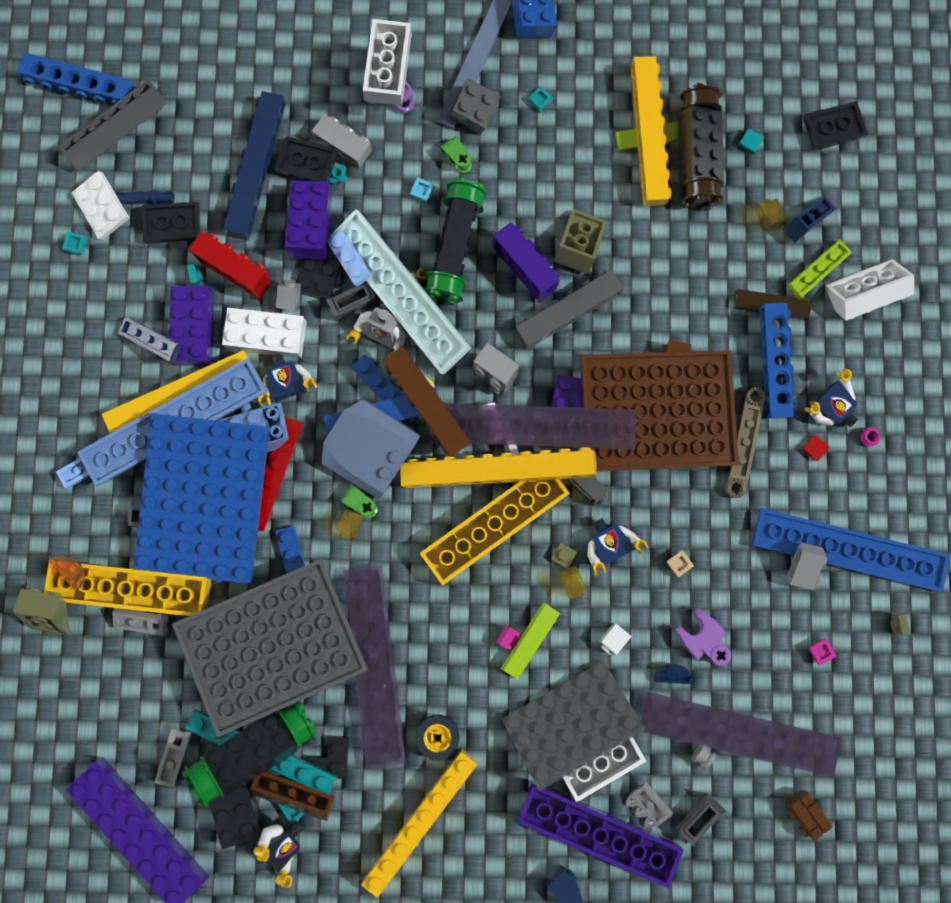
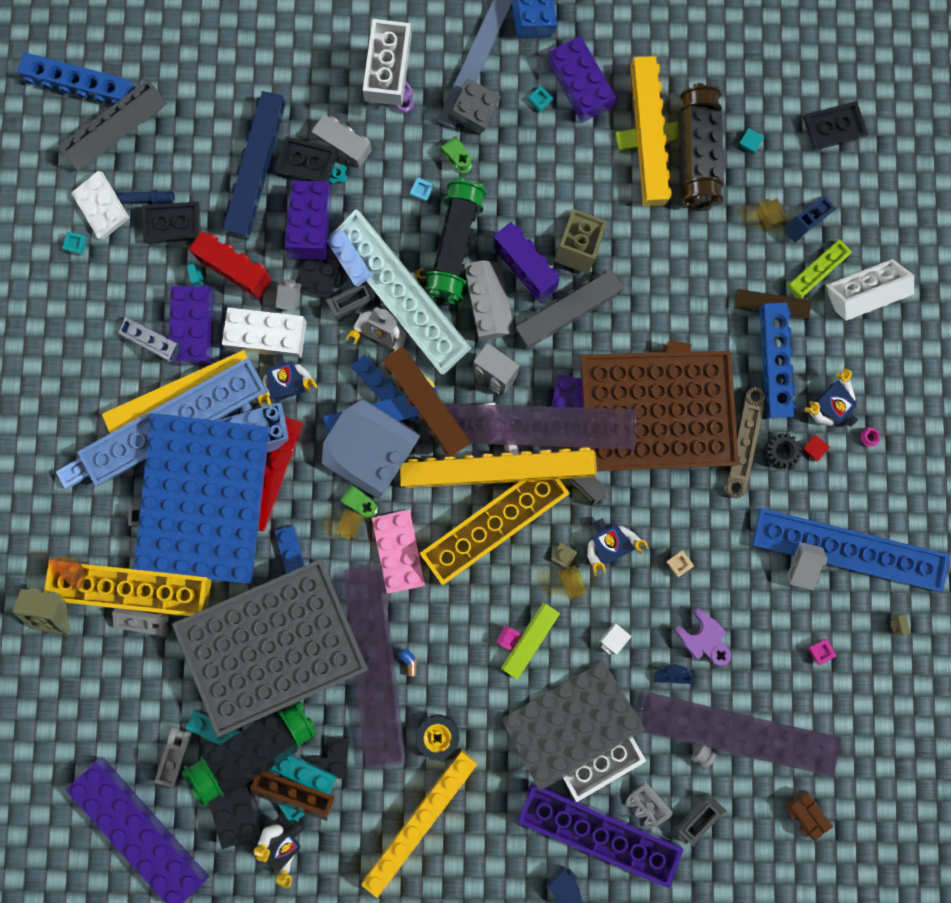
(398, 551): none -> bright pink plate
(409, 659): none -> arm
(488, 300): none -> light grey slope
(581, 79): none -> dark purple brick
(791, 443): none -> black tyre

